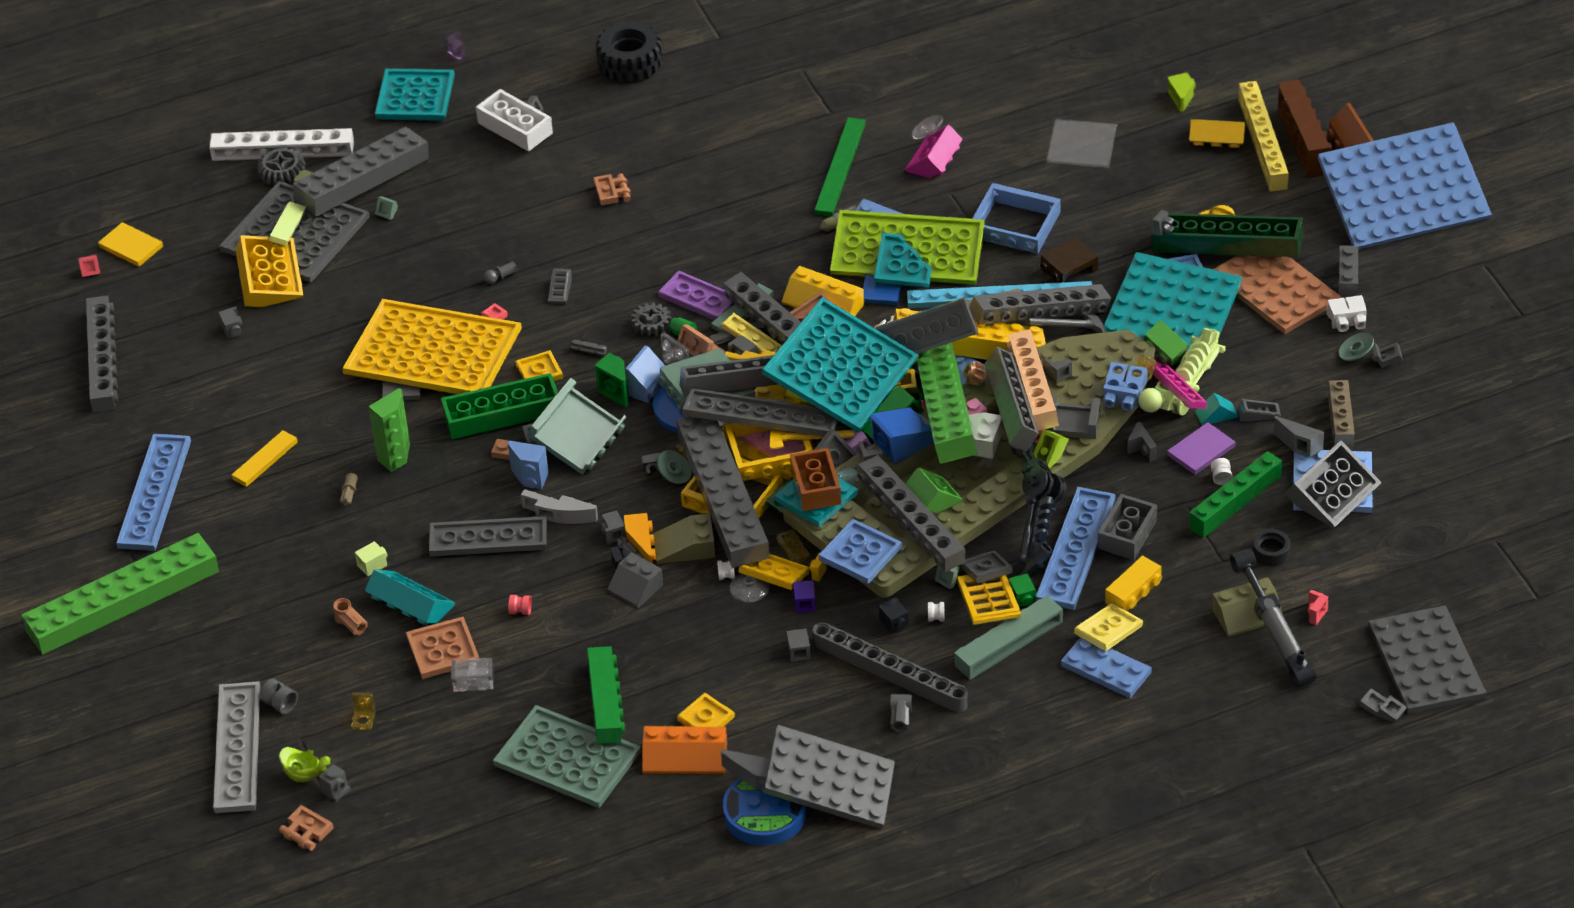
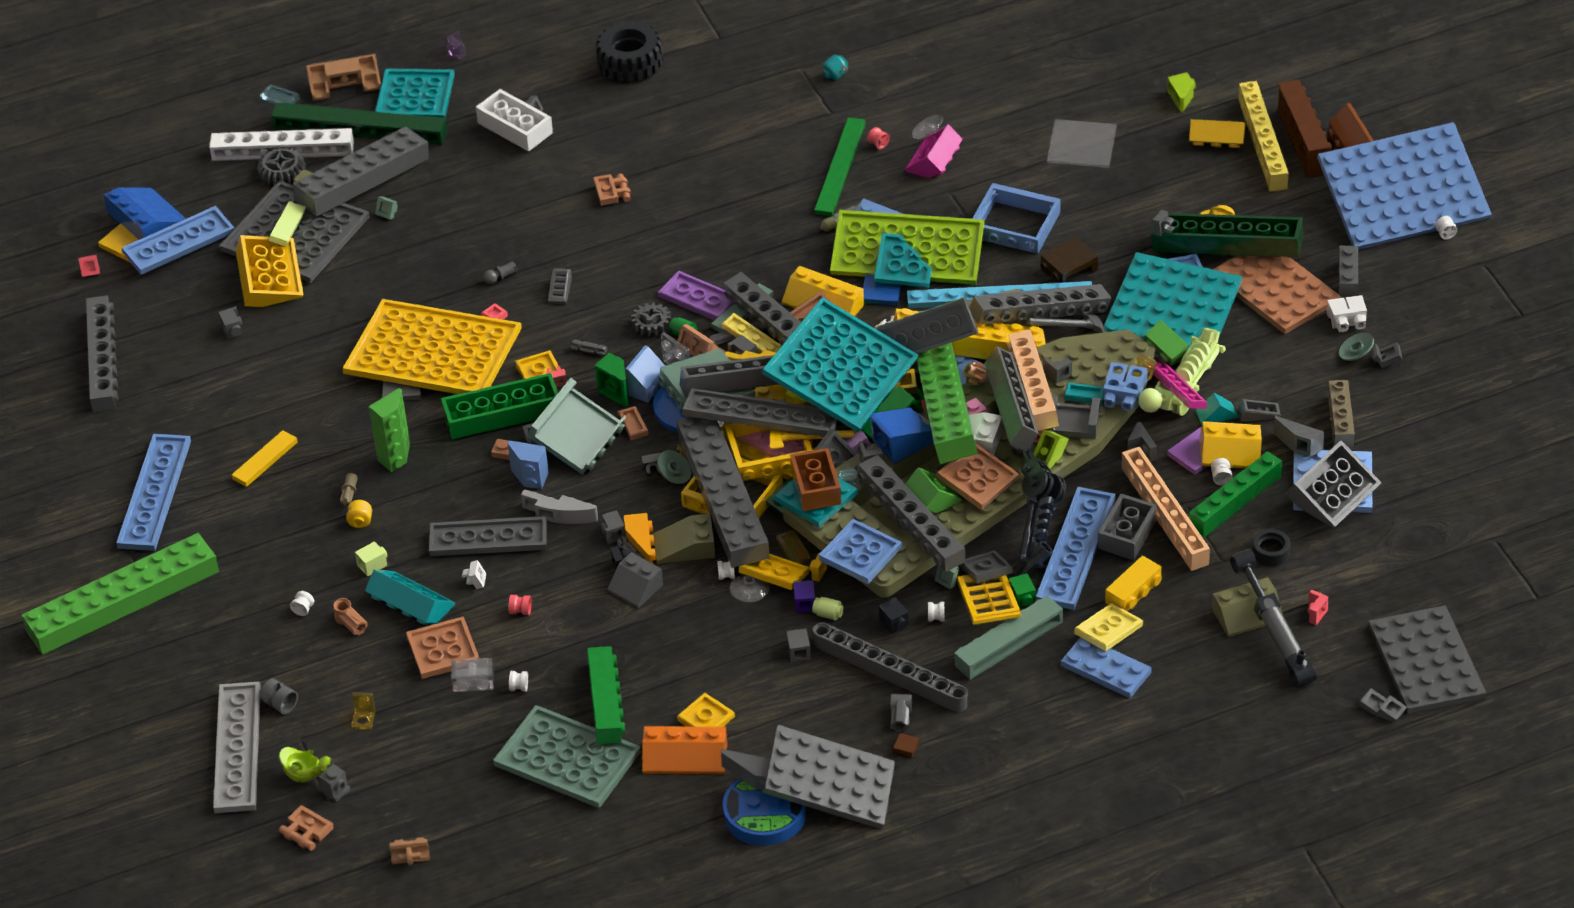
(141, 210): none -> blue slope
(178, 240): none -> medium blue plate
(276, 94): none -> clear light blue tile
(302, 603): none -> white wheel
(343, 73): none -> medium nougat bracket
(358, 512): none -> yellow head
(363, 123): none -> dark green brick
(409, 851): none -> medium nougat hips
(475, 575): none -> white tile
(518, 681): none -> white wheel
(558, 376): none -> coral tile
(633, 423): none -> nougat tile
(827, 608): none -> yellowish green brick
(835, 67): none -> teal head
(878, 138): none -> coral wheel
(906, 745): none -> reddish brown tile
(978, 477): none -> nougat plate
(1083, 393): none -> teal tile
(1169, 512): none -> light nougat brick
(1230, 441): none -> yellow slope
(1446, 227): none -> white wheel

